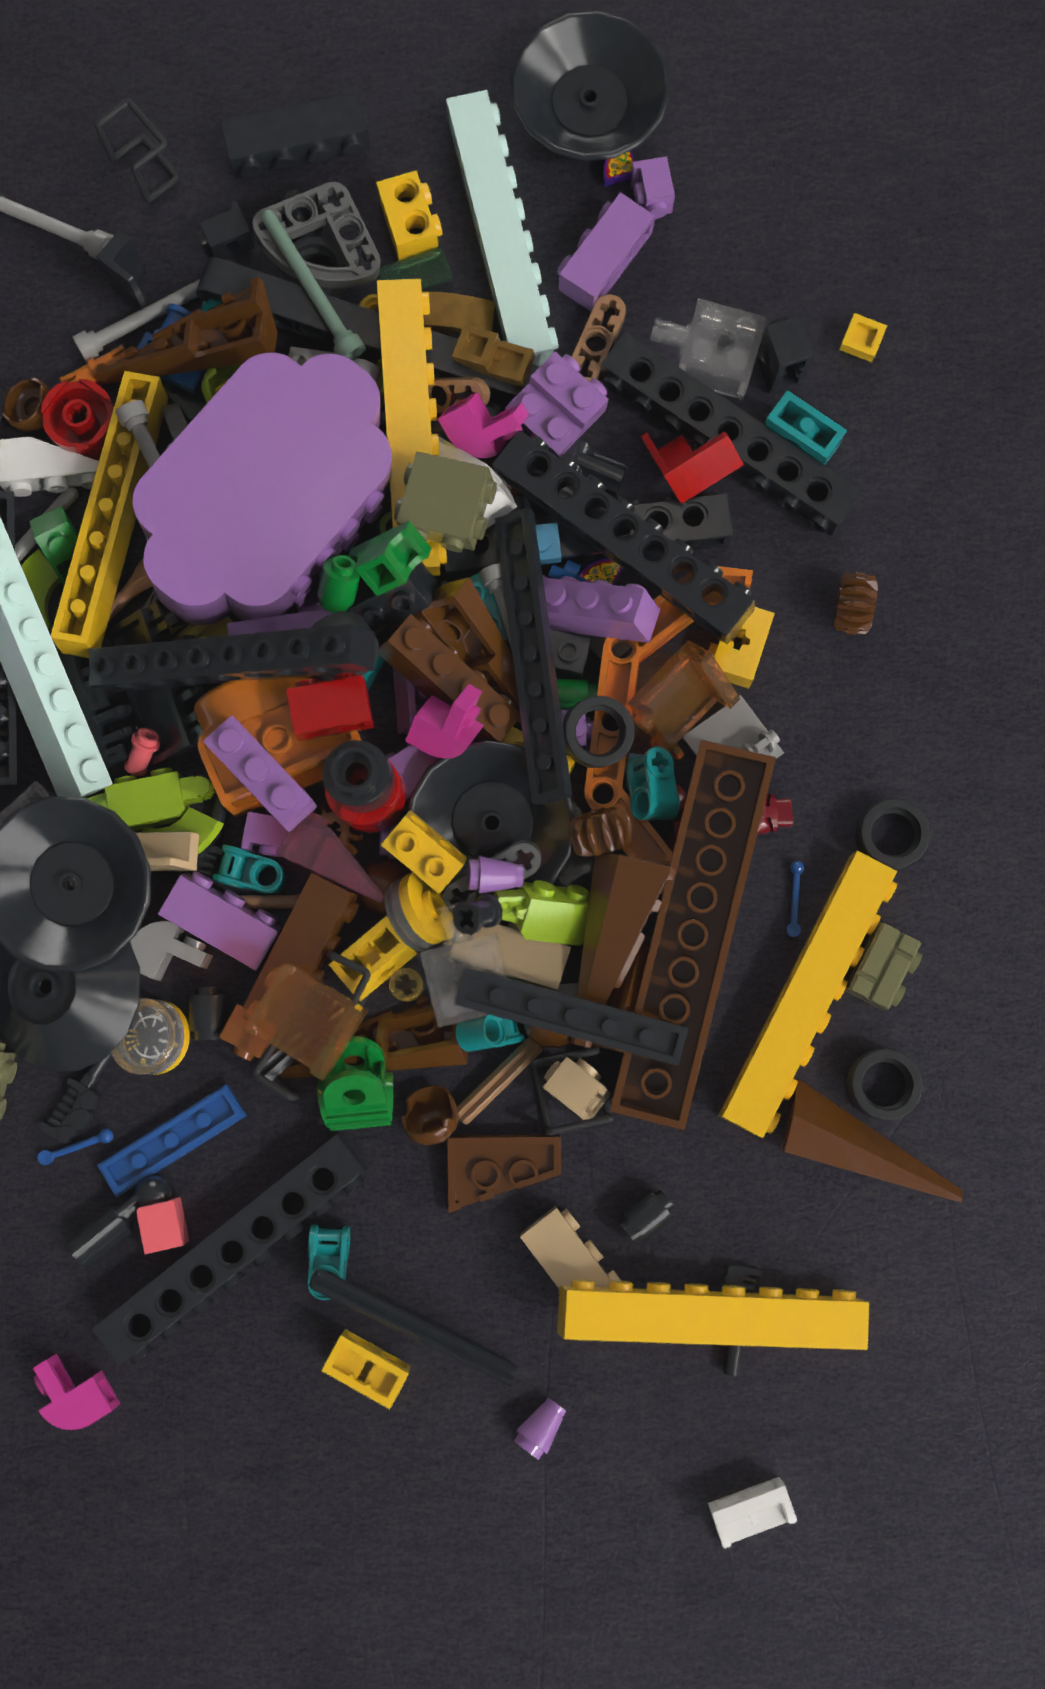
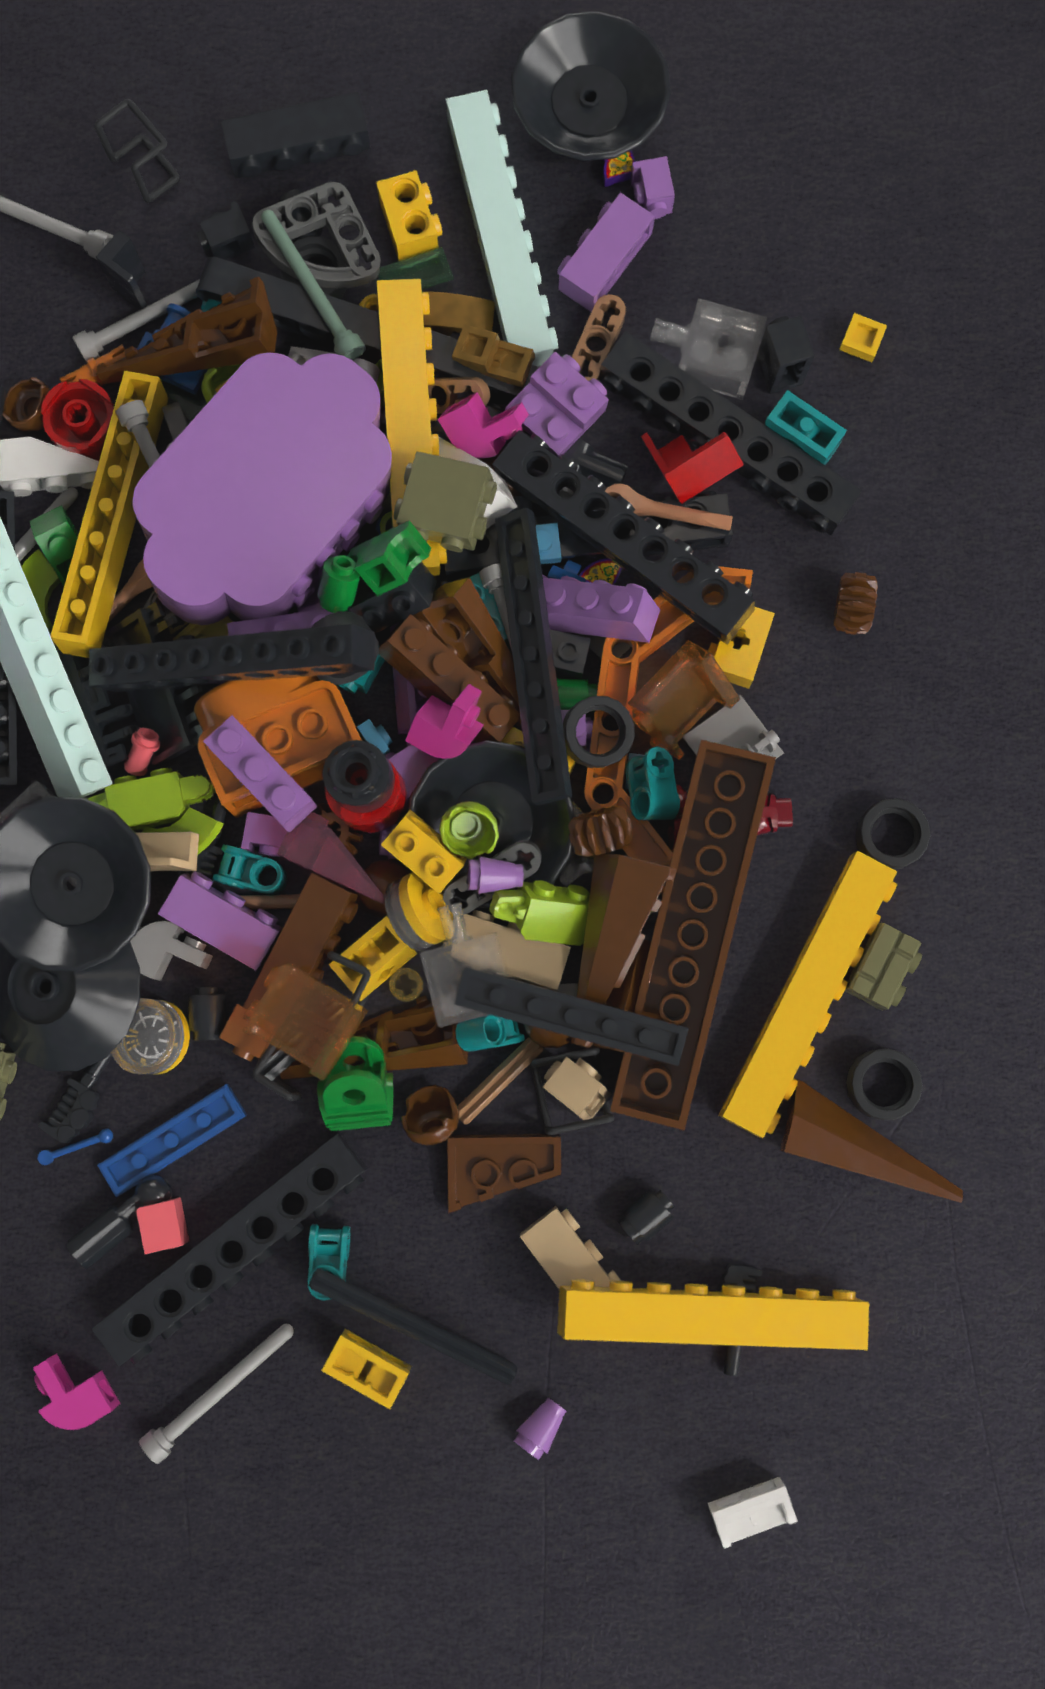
(158, 1442): none -> light grey piece
(329, 706): red brick -> none
(375, 736): none -> dark azure plate
(469, 829): none -> lime hair
(483, 912): black bush -> none
(648, 507): none -> nougat piece
(794, 929): blue hinge -> none

